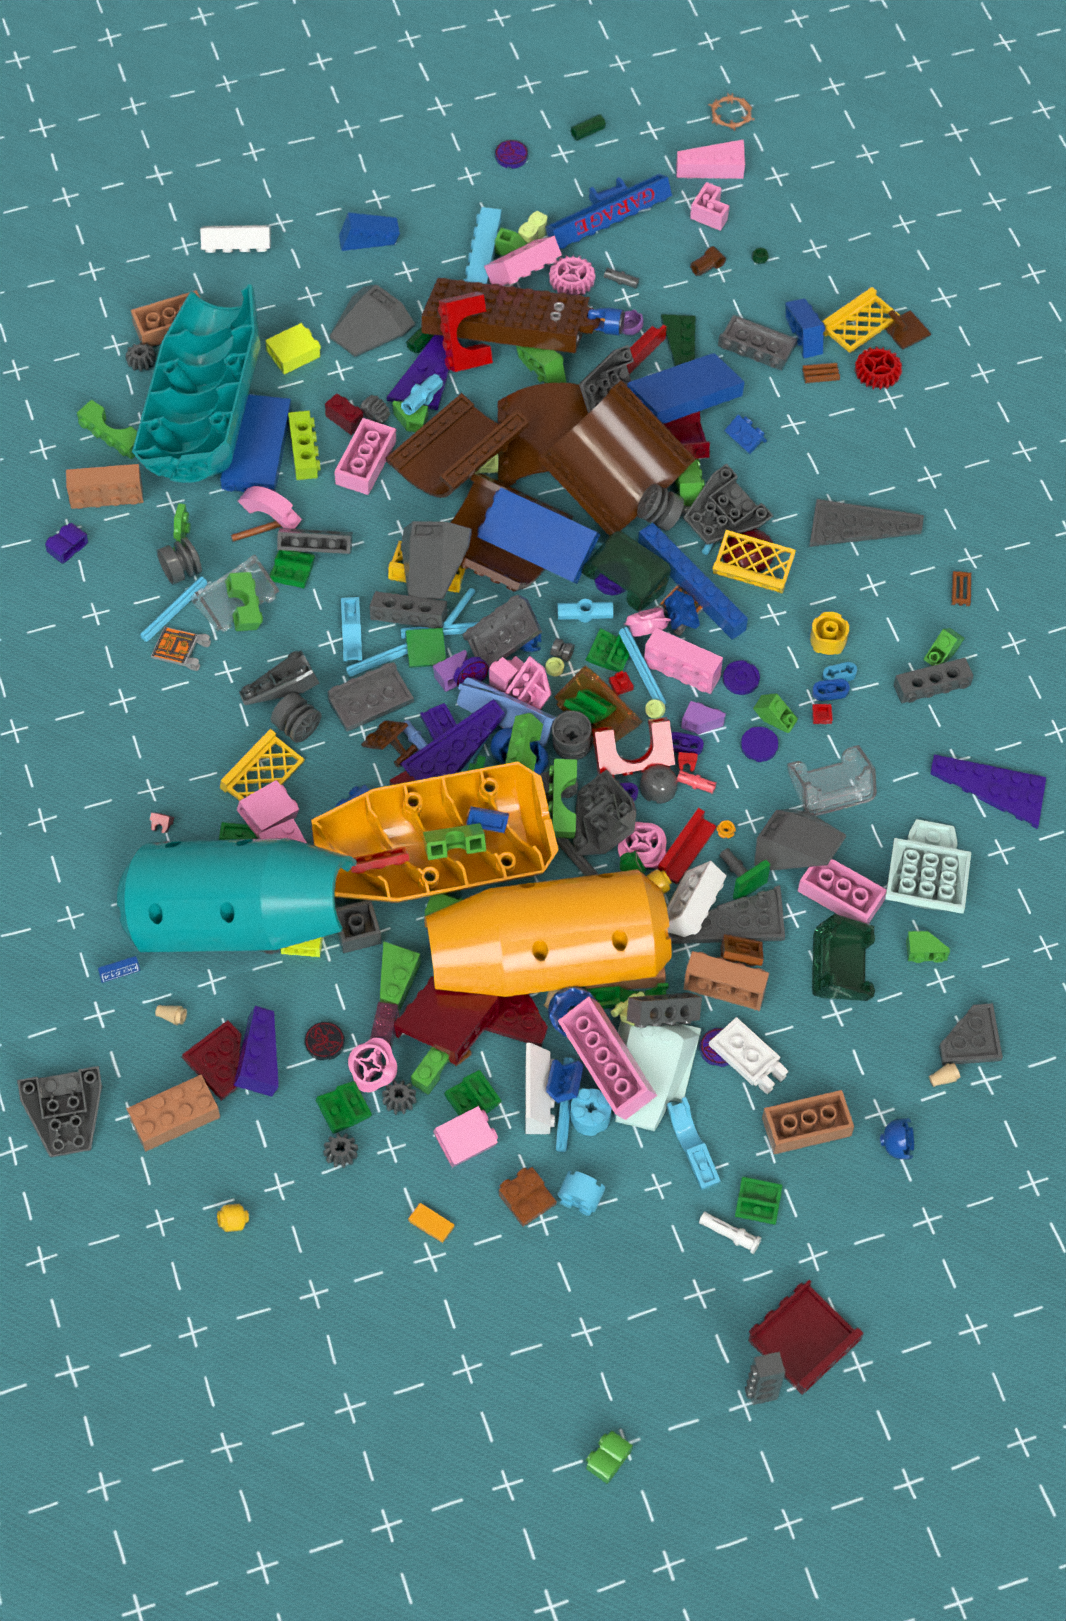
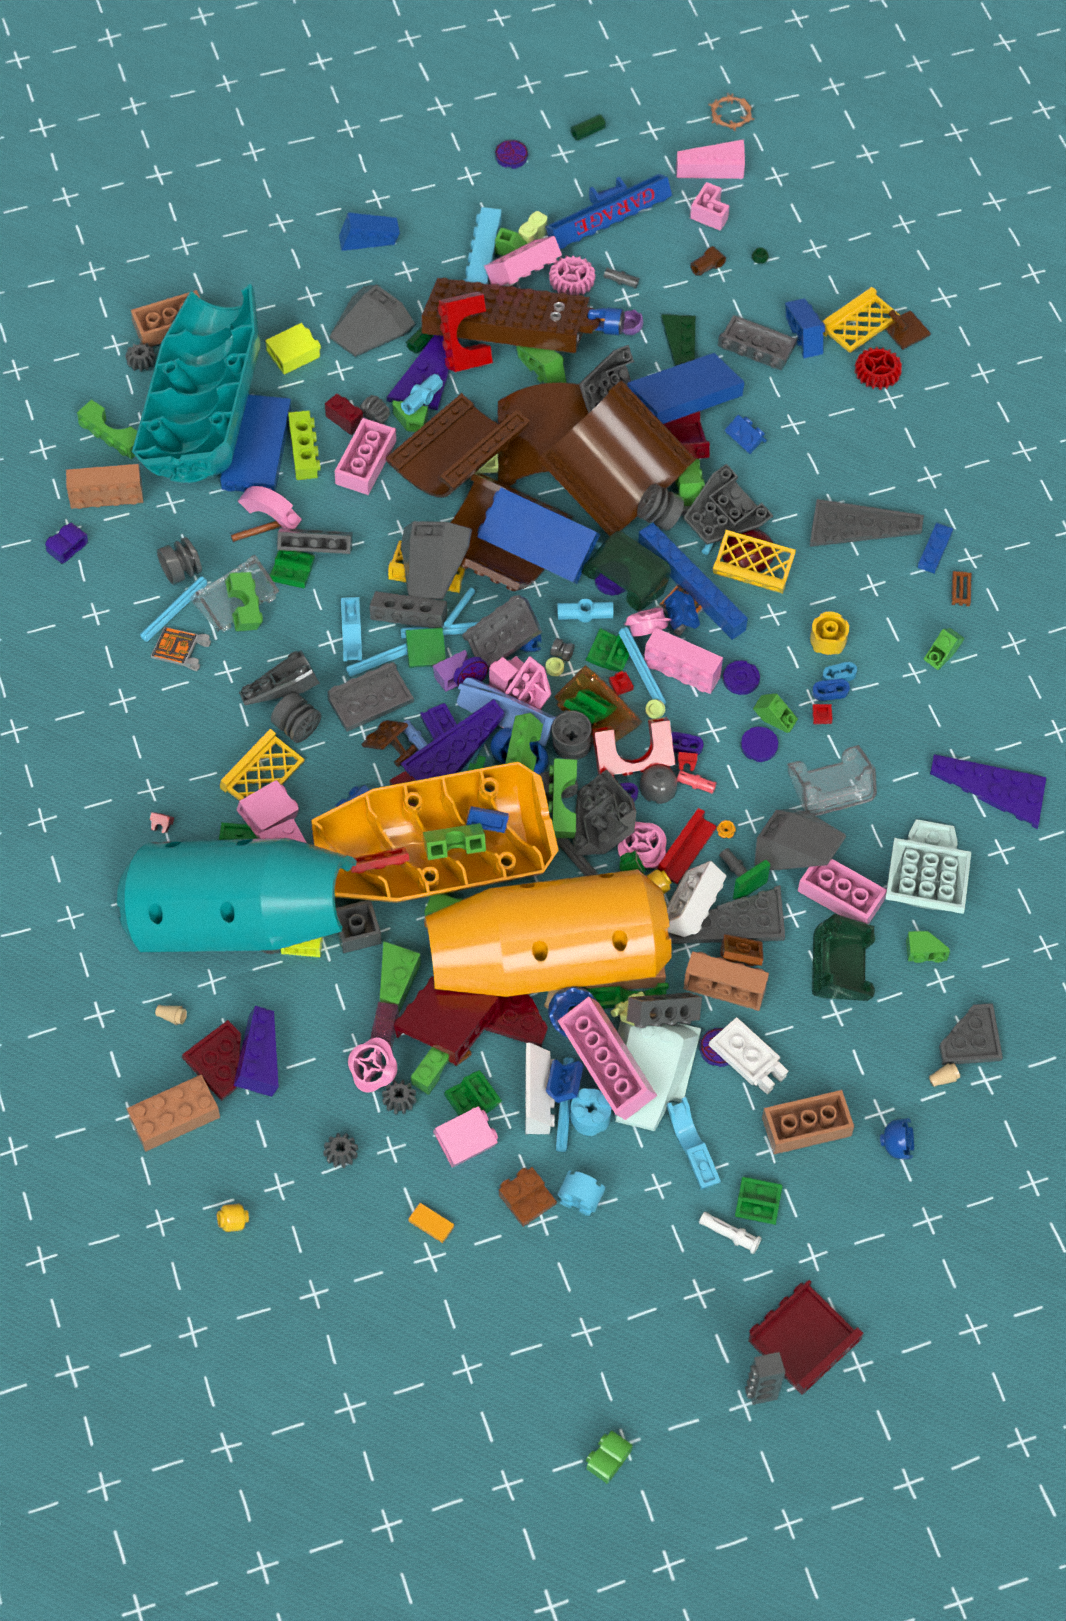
(63, 1109): dark grey wedge -> none
(119, 969): blue tile -> none
(181, 524): bright green wing -> none
(236, 237): white slope -> none
(324, 1041): tile -> none
(343, 1107): green slope -> none
(646, 345): red panel -> none
(701, 718): medium lavender slope -> none
(820, 370): dark orange tile -> none
(935, 548): none -> blue plate
(941, 673): dark grey brick -> none

